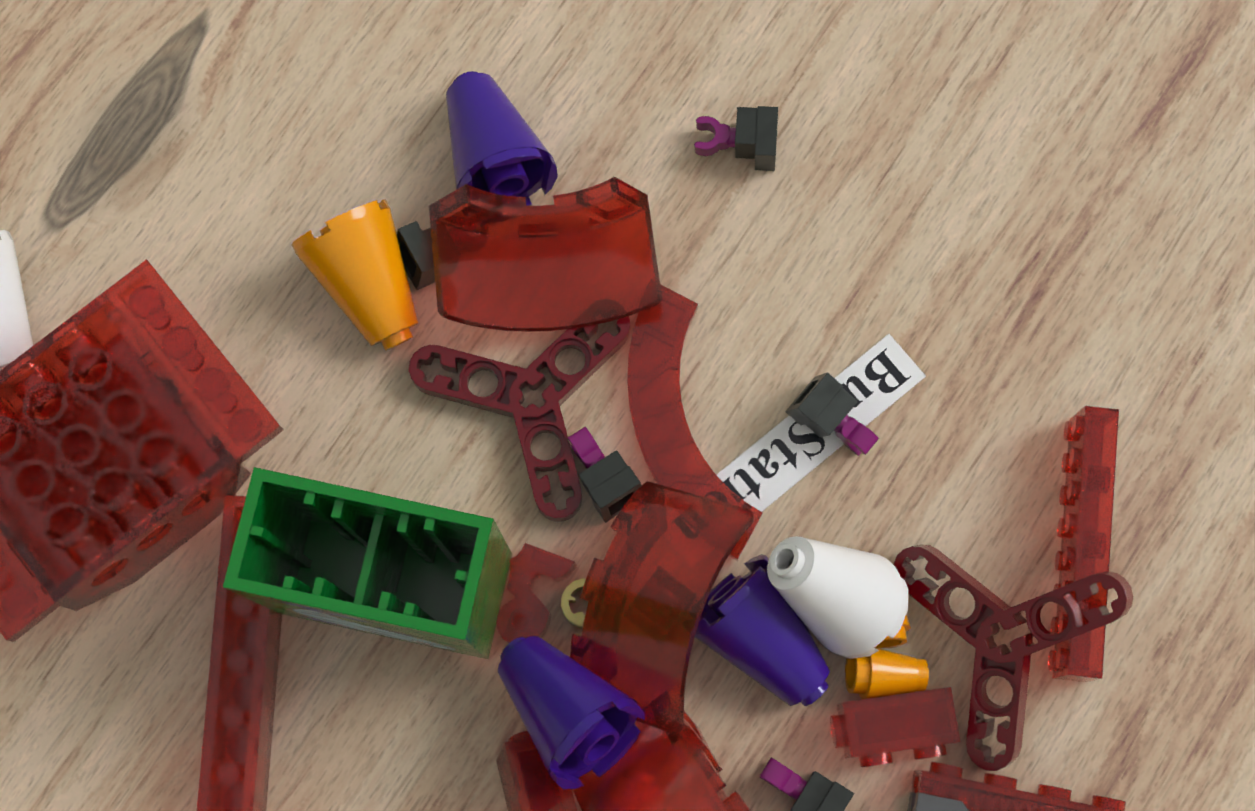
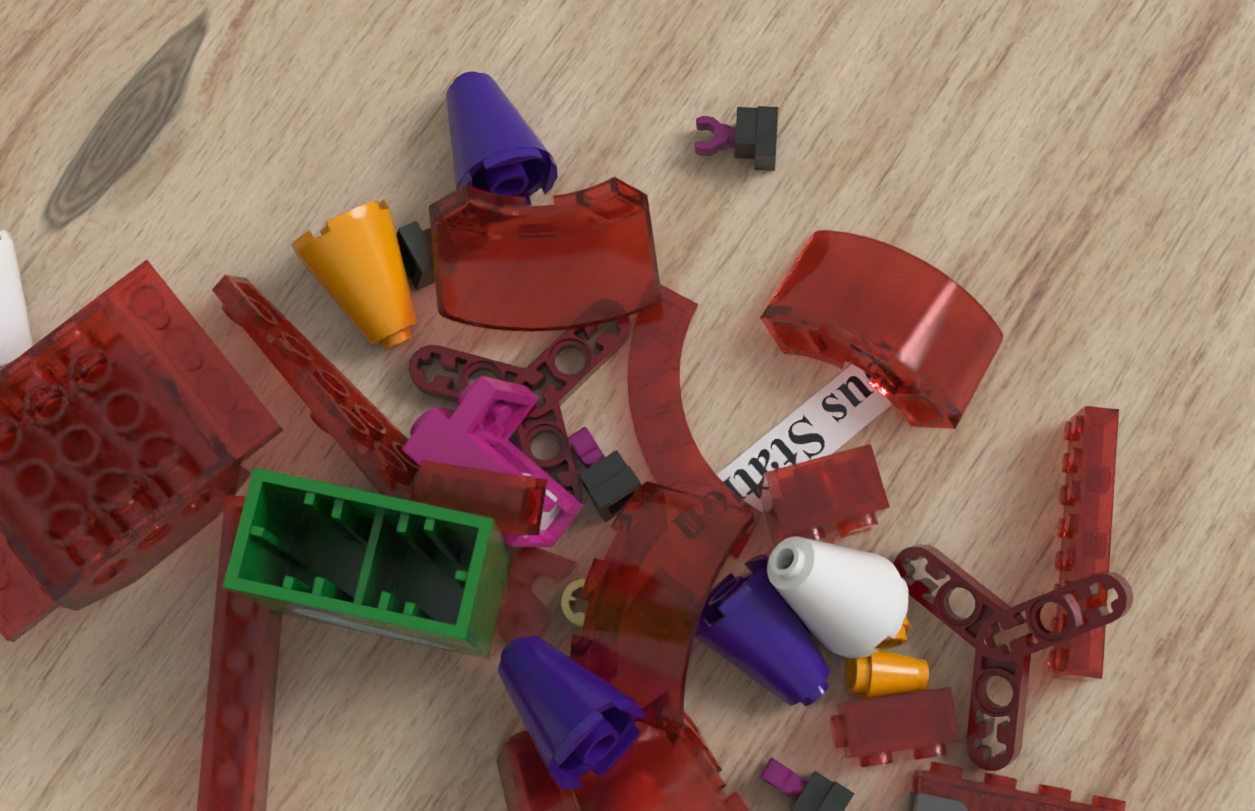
(333, 399): none -> clear red wing
(479, 437): none -> dark pink brick
(507, 497): none -> clear red brick
(824, 496): none -> clear red brick
(825, 408): pearl dark grey piece -> none
(890, 318): none -> clear red panel

